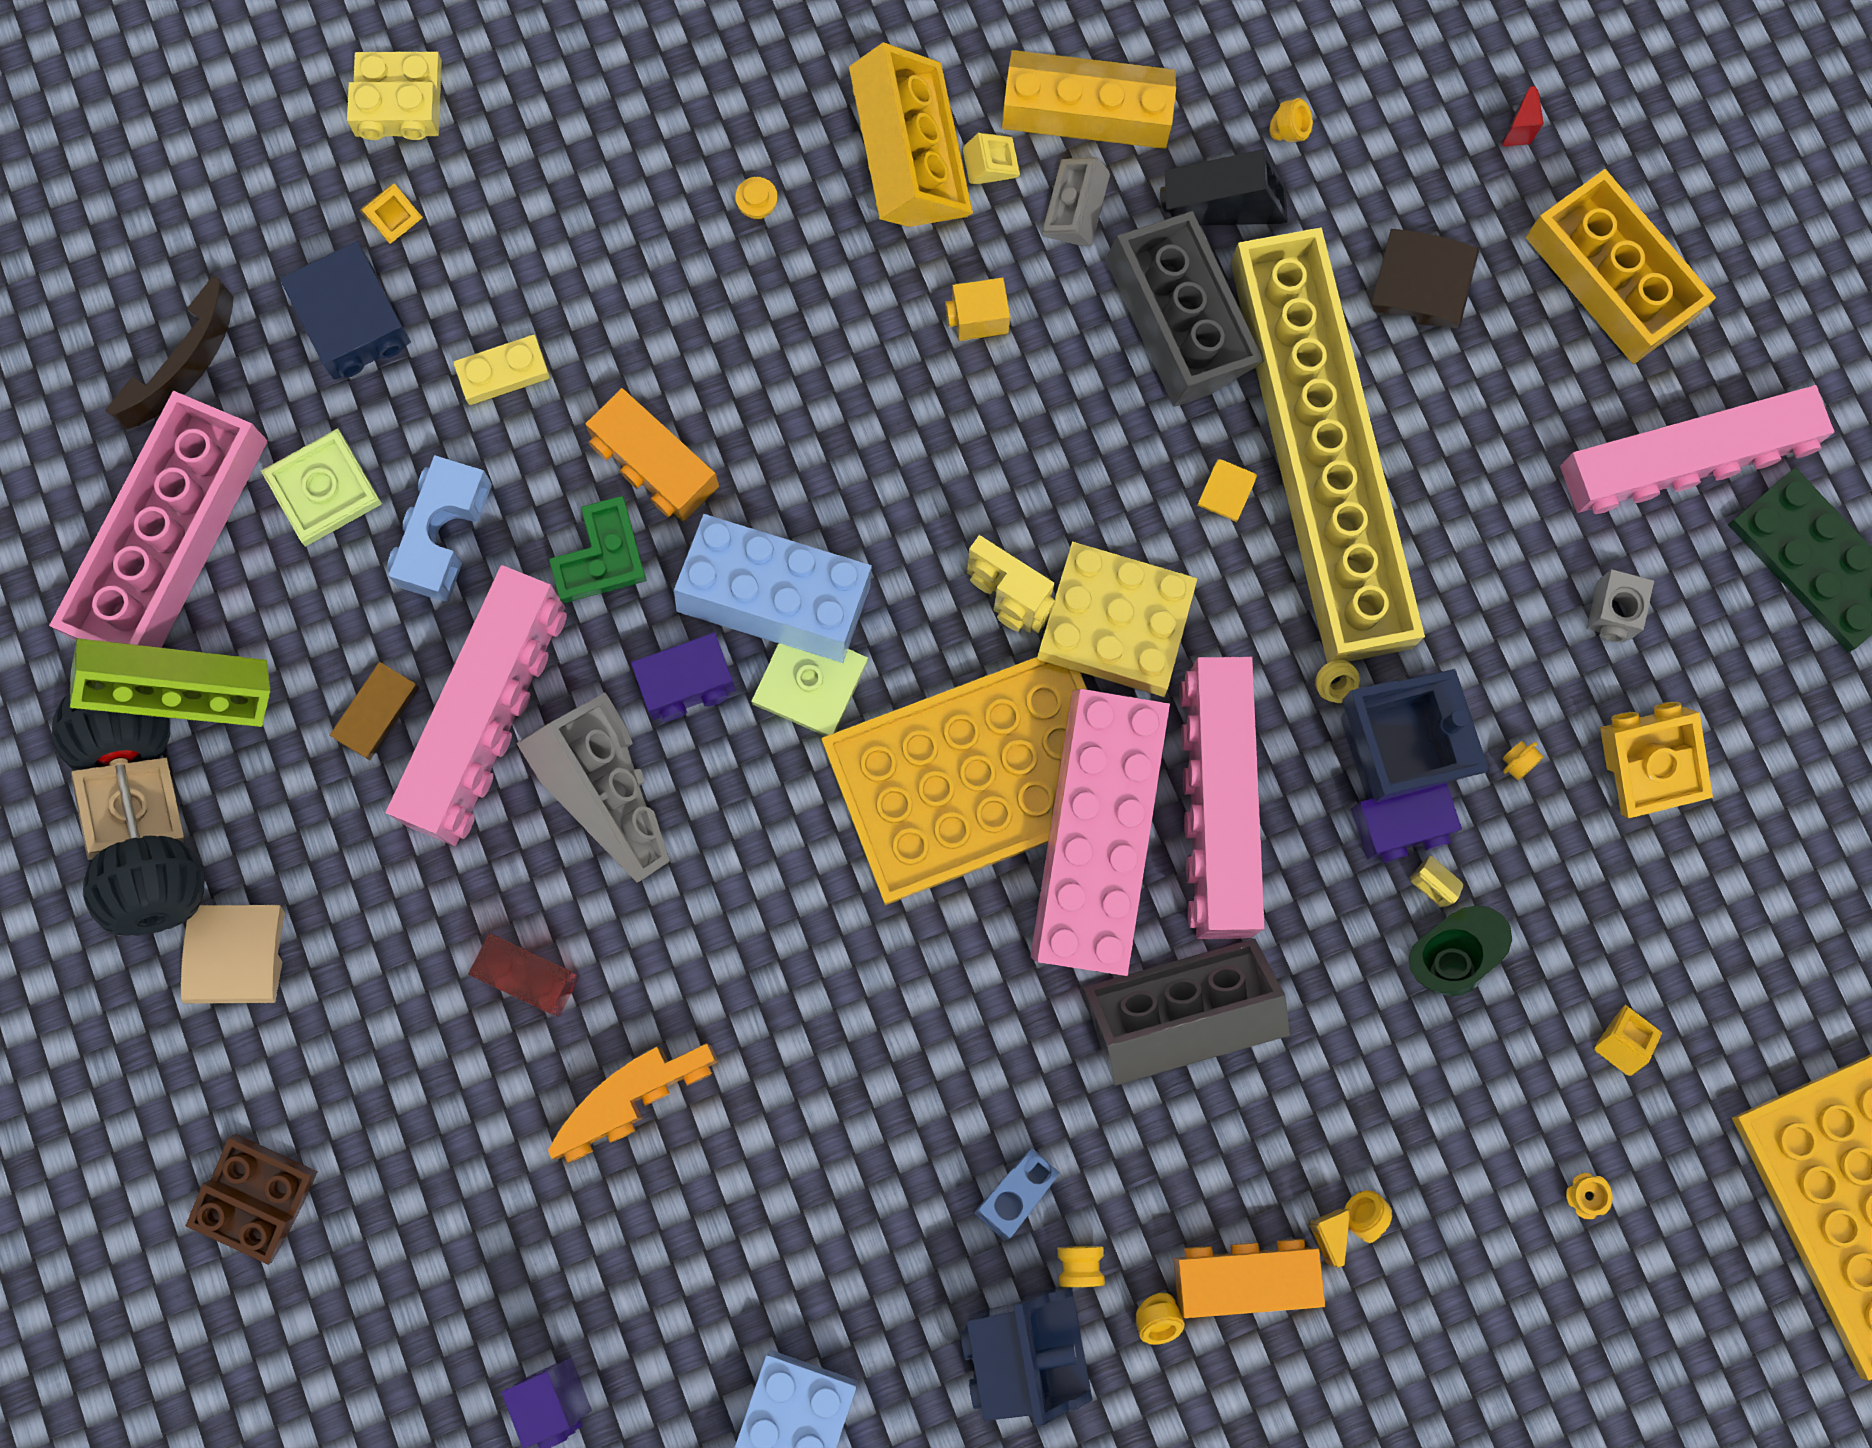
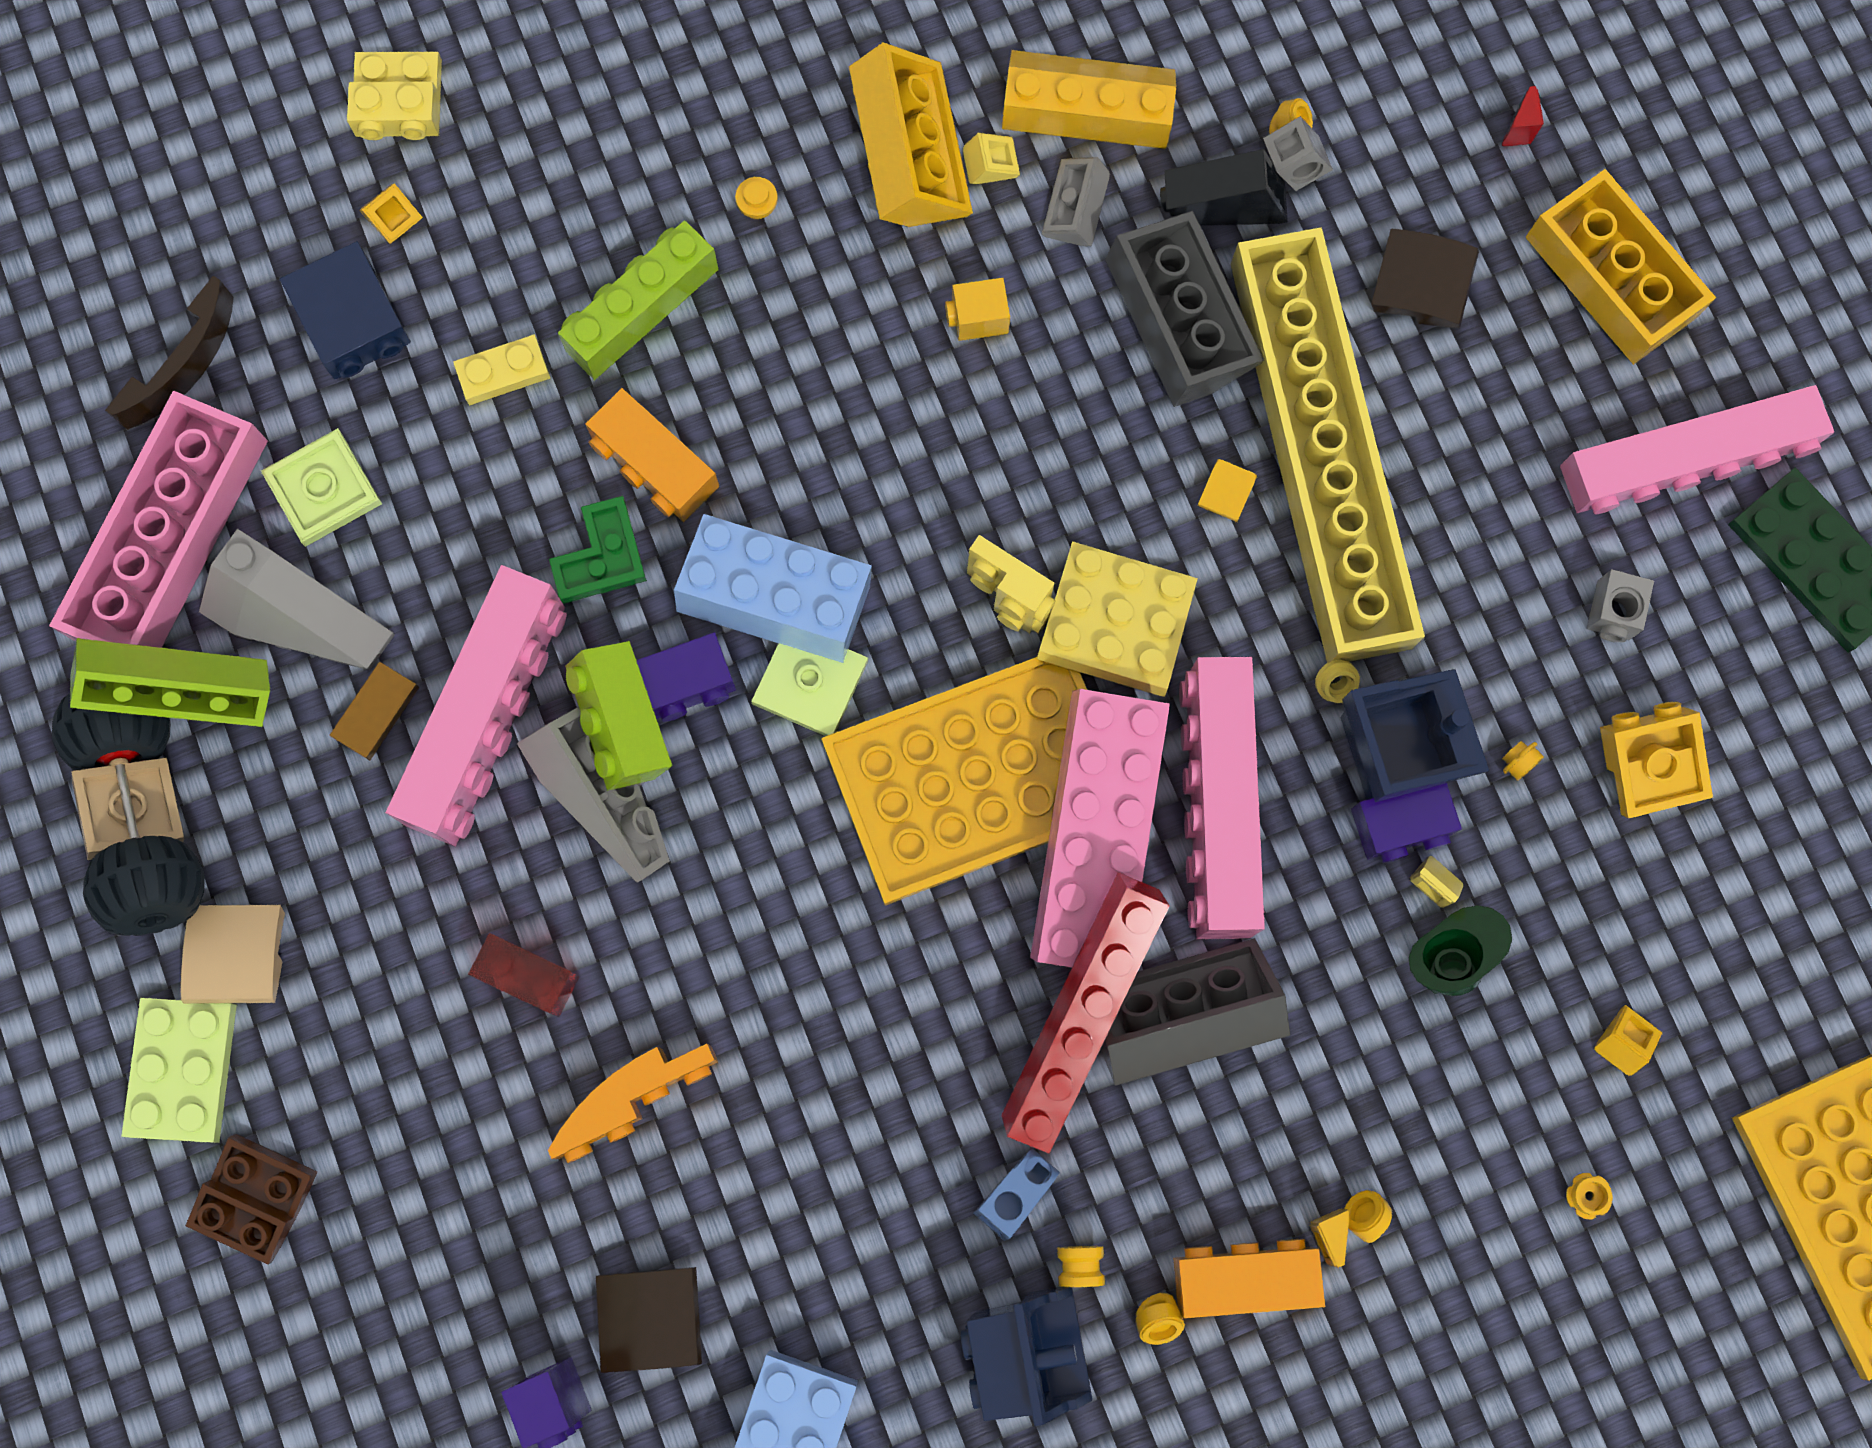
(179, 1070): none -> yellowish green plate
(276, 603): none -> light grey wedge
(446, 493): light blue arch -> none
(617, 715): none -> lime brick
(638, 299): none -> lime brick
(648, 1320): none -> dark brown slope
(1084, 1012): none -> brick
(1297, 153): none -> light grey brick

